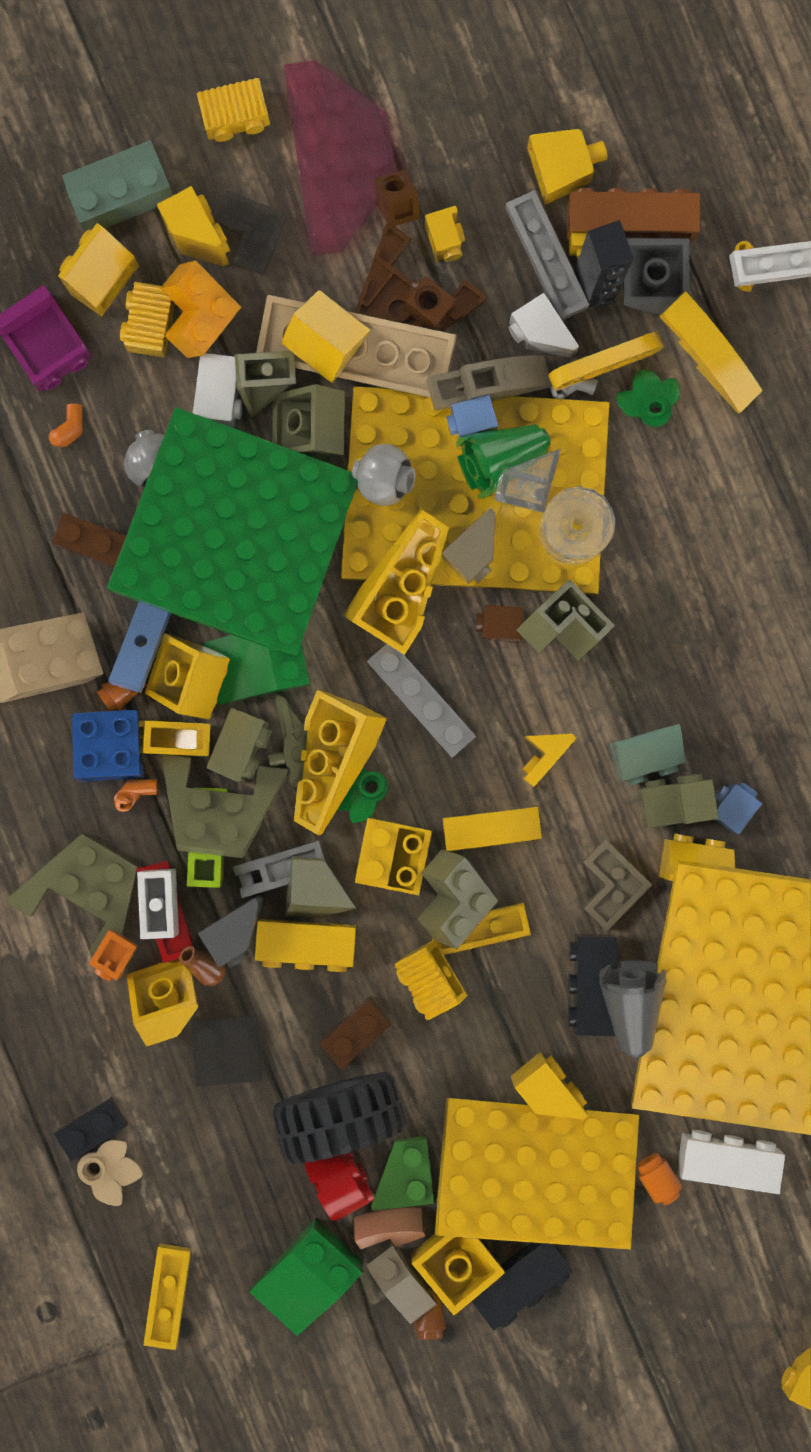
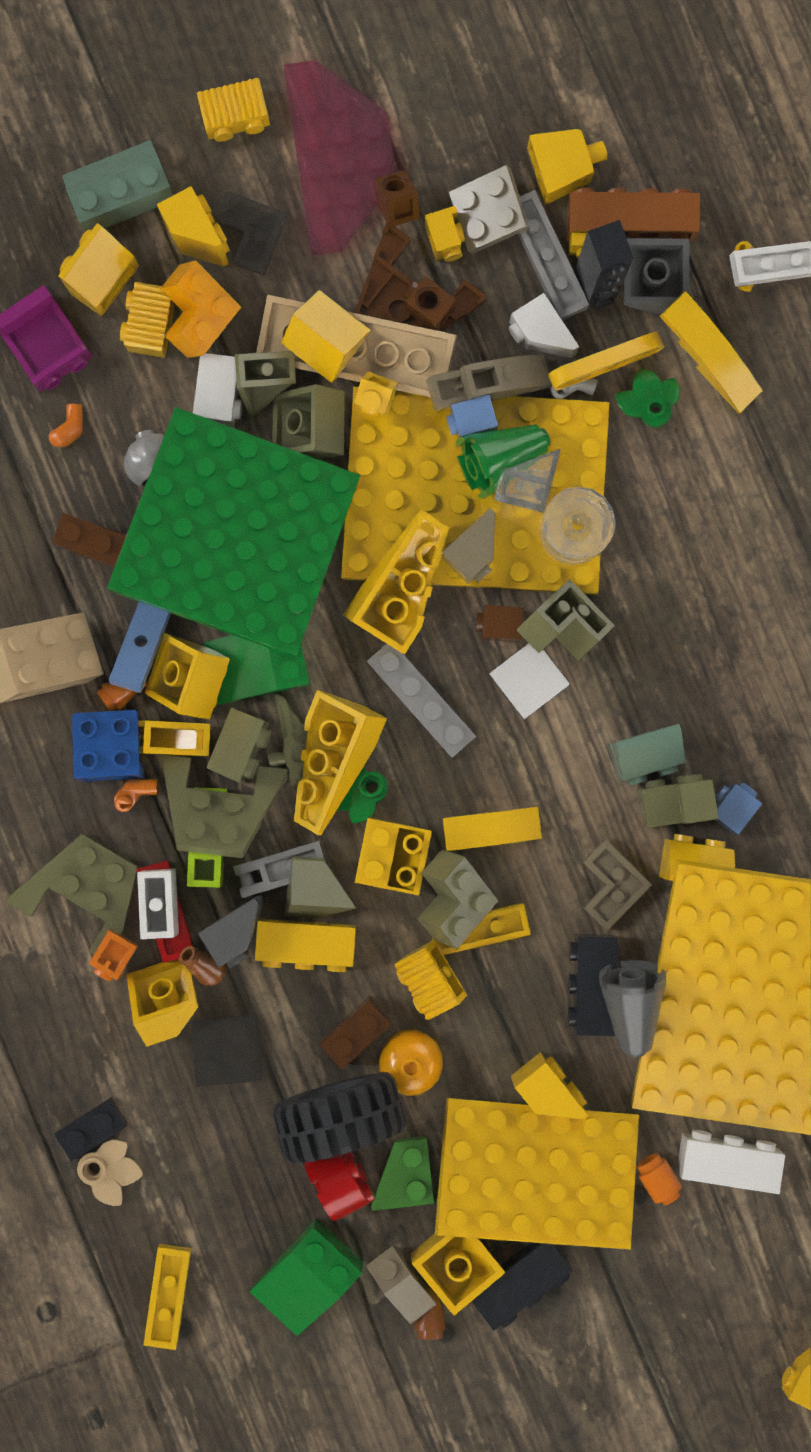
(375, 394): none -> yellow brick
(384, 474): light grey plant -> none
(397, 1224): nougat slope -> none
(412, 1060): none -> light orange cylinder
(489, 209): none -> plate
(529, 679): none -> white sticker
(552, 749): yellow slope -> none

